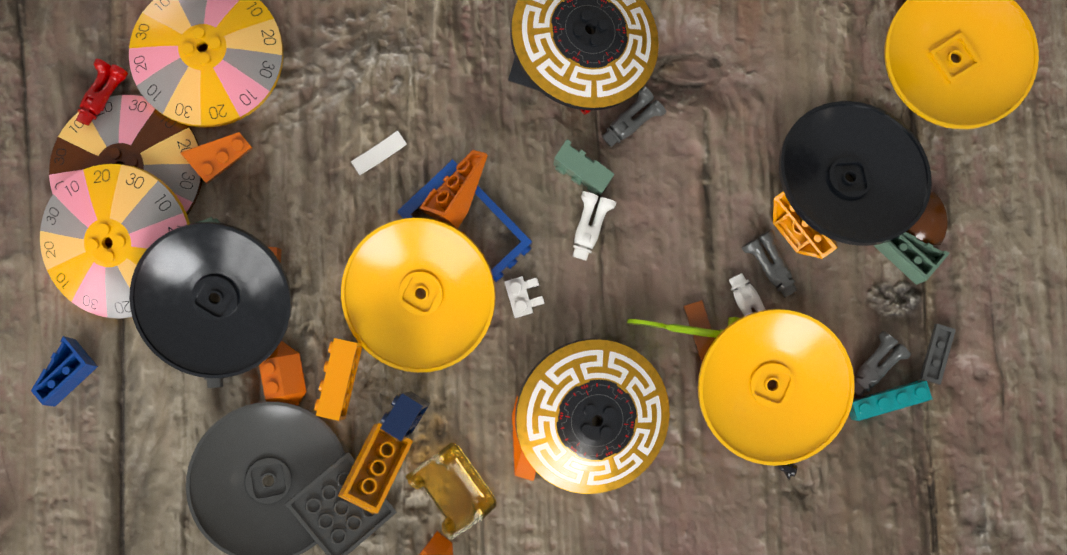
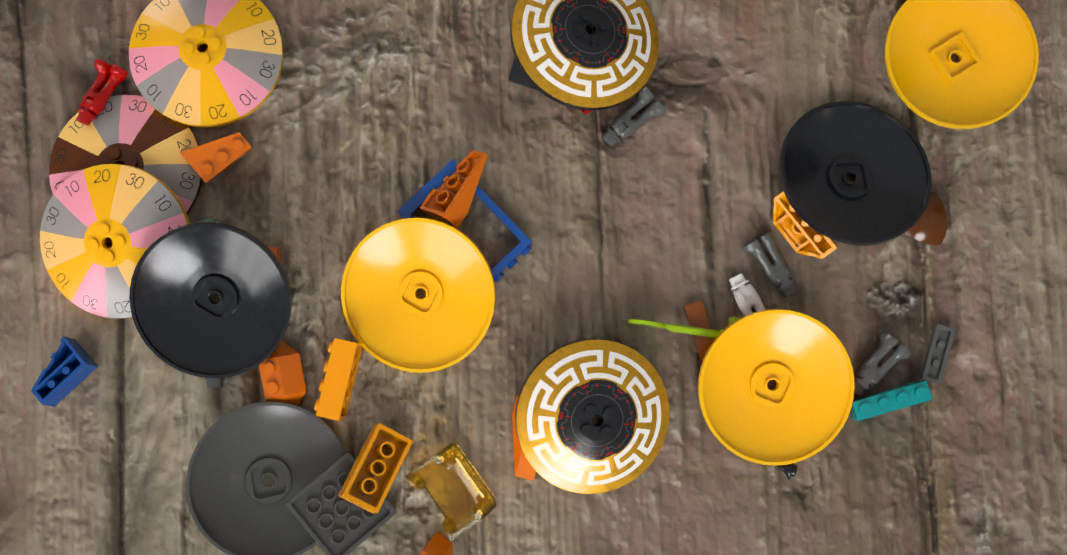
(379, 153): white sticker -> none
(404, 415): dark blue brick -> none
(519, 296): white plate -> none
(582, 169): sand green wedge -> none
(586, 234): white piece -> none
(913, 256): sand green wedge -> none

